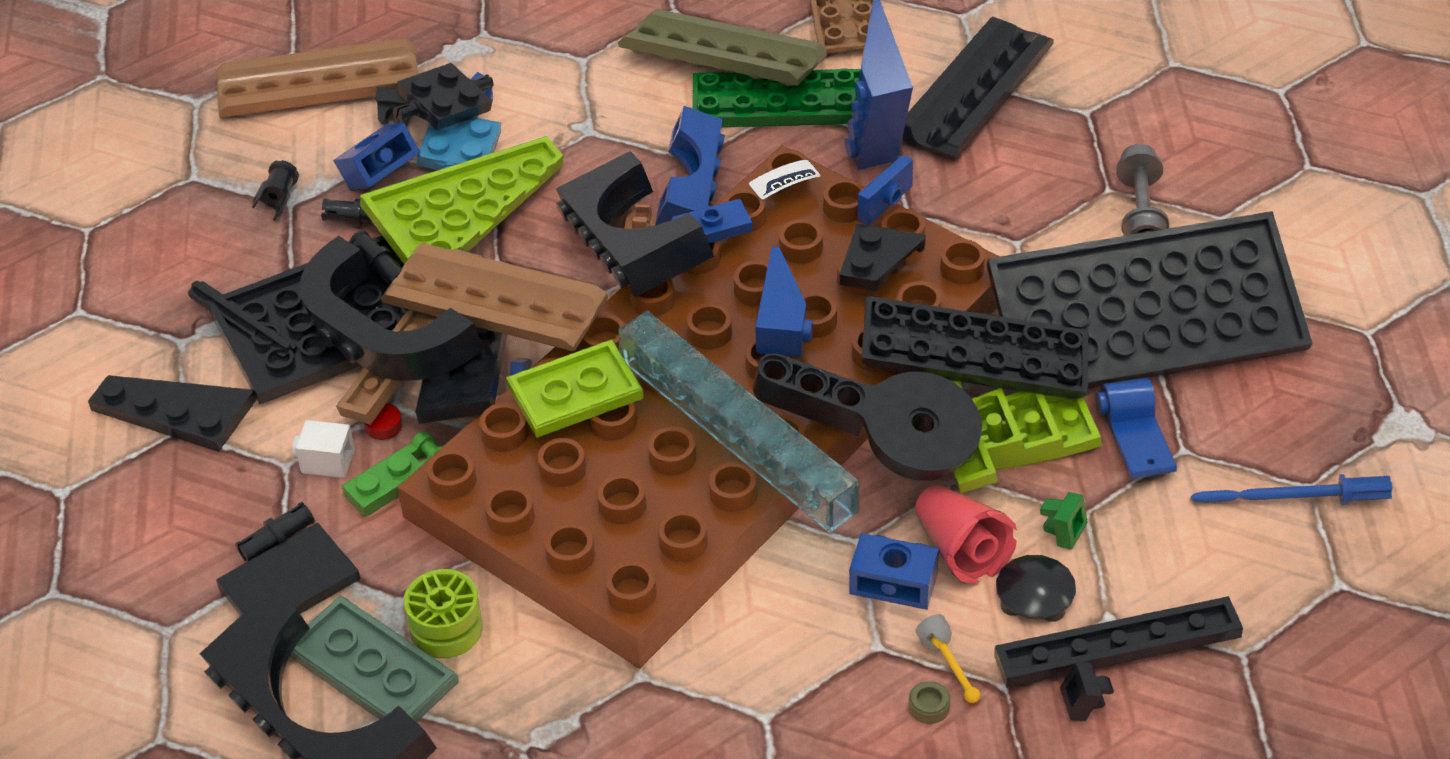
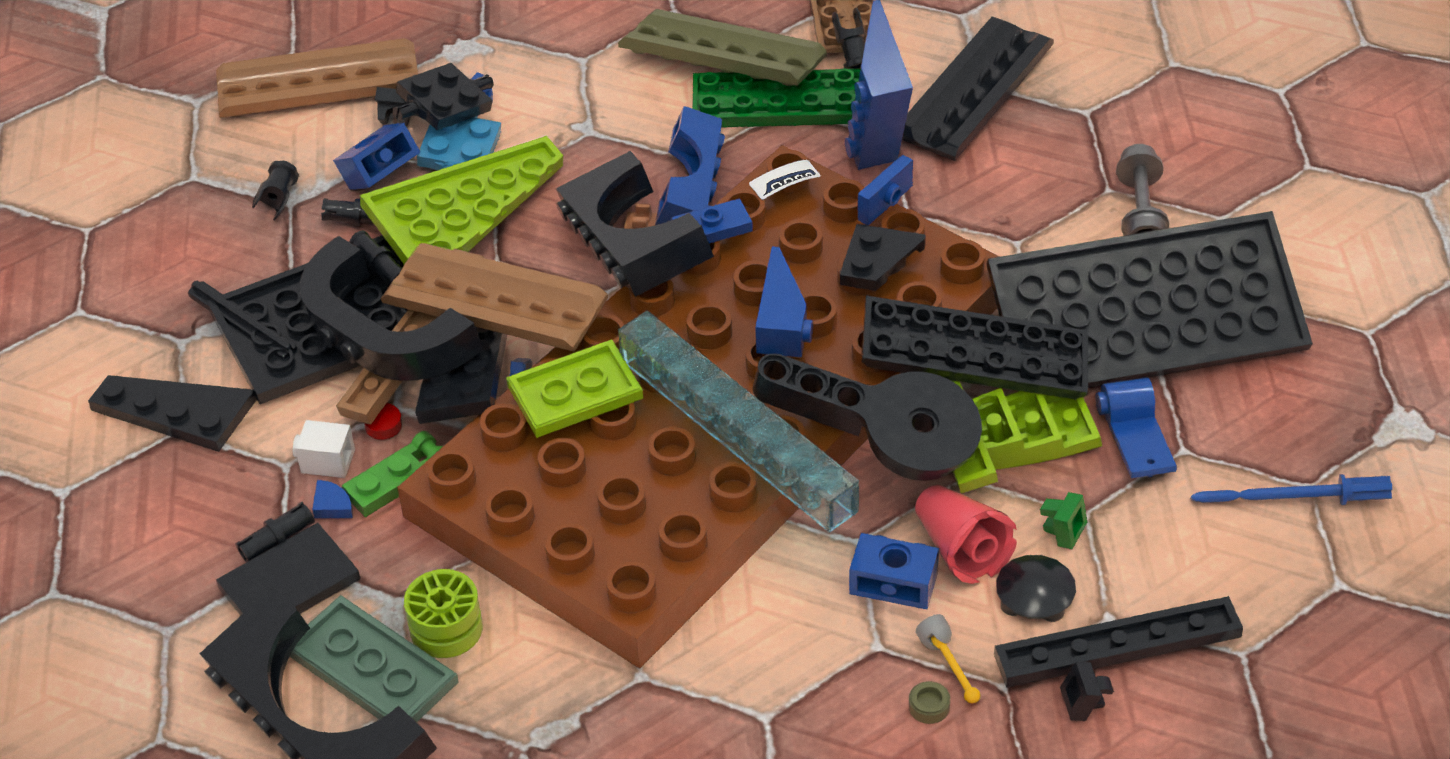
(331, 501): none -> blue tile
(851, 40): none -> black piece

